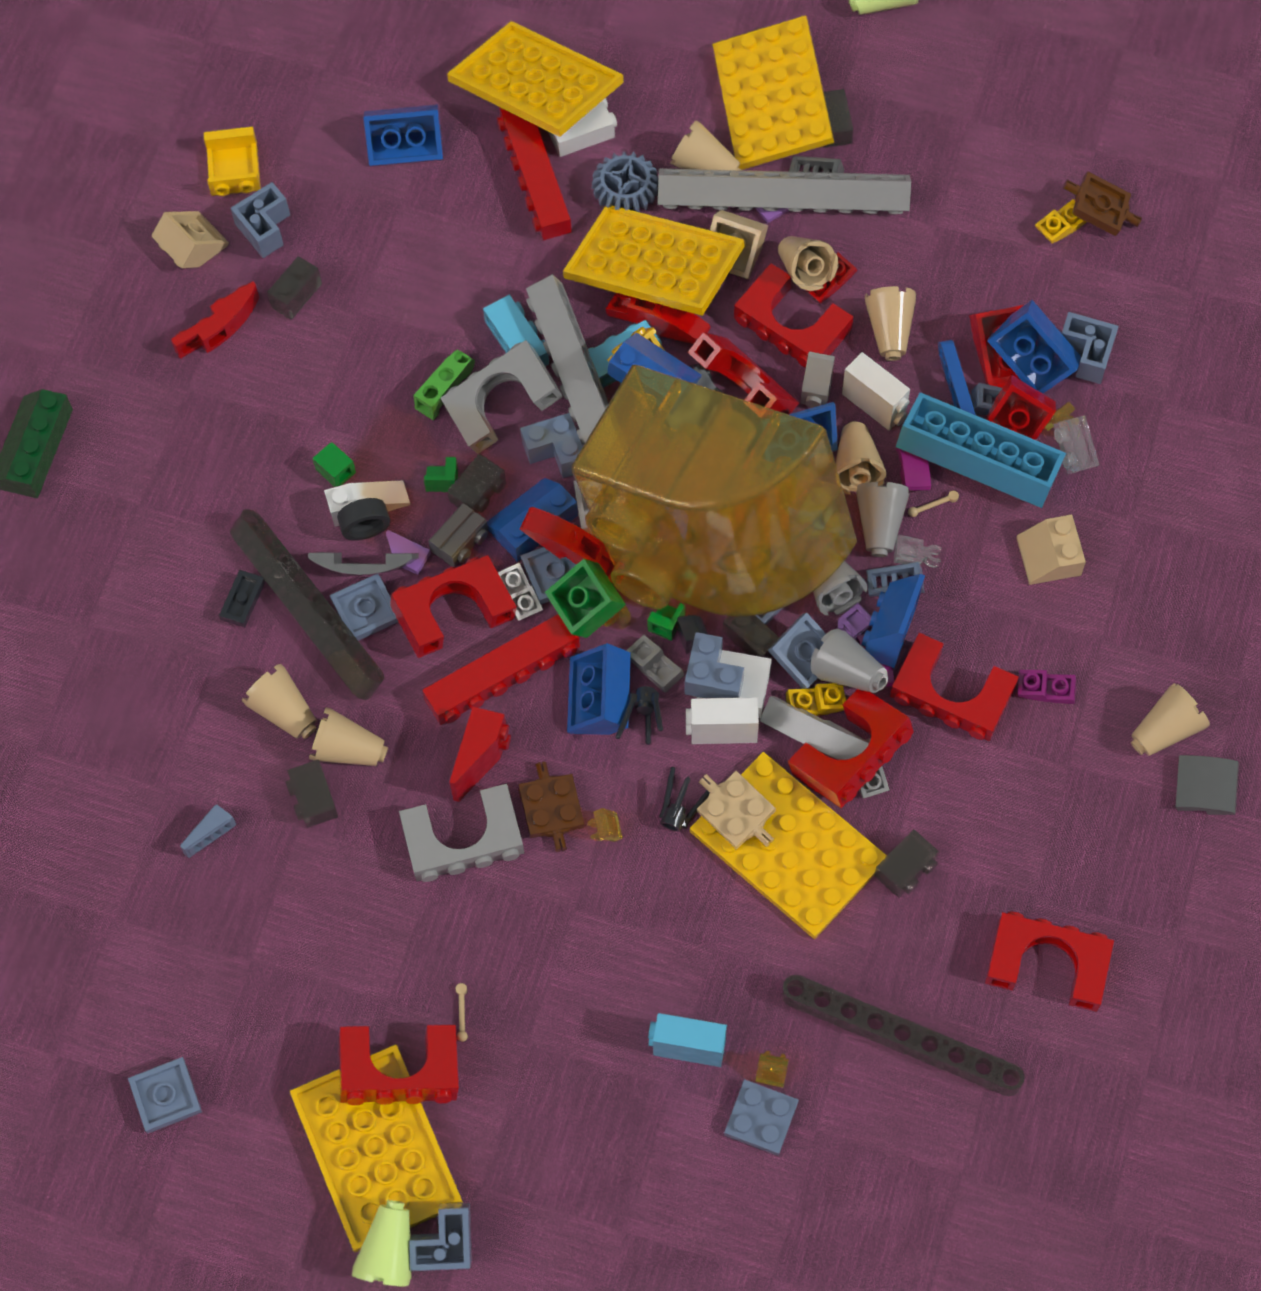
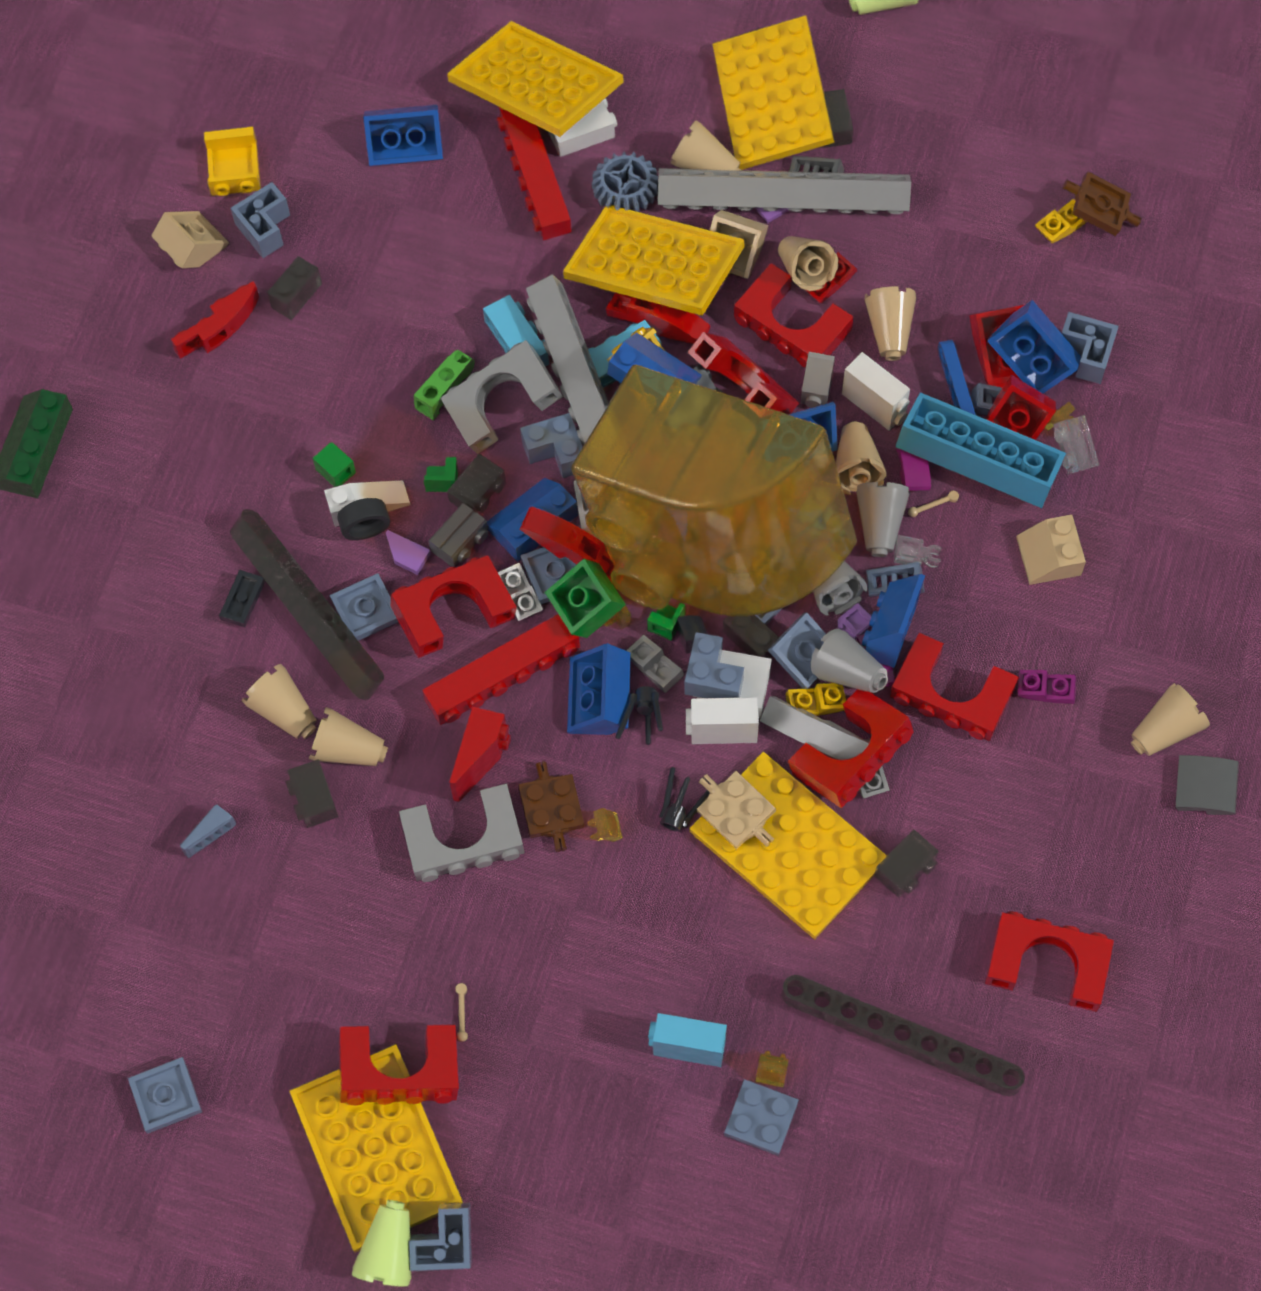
(333, 561): dark grey slope -> none

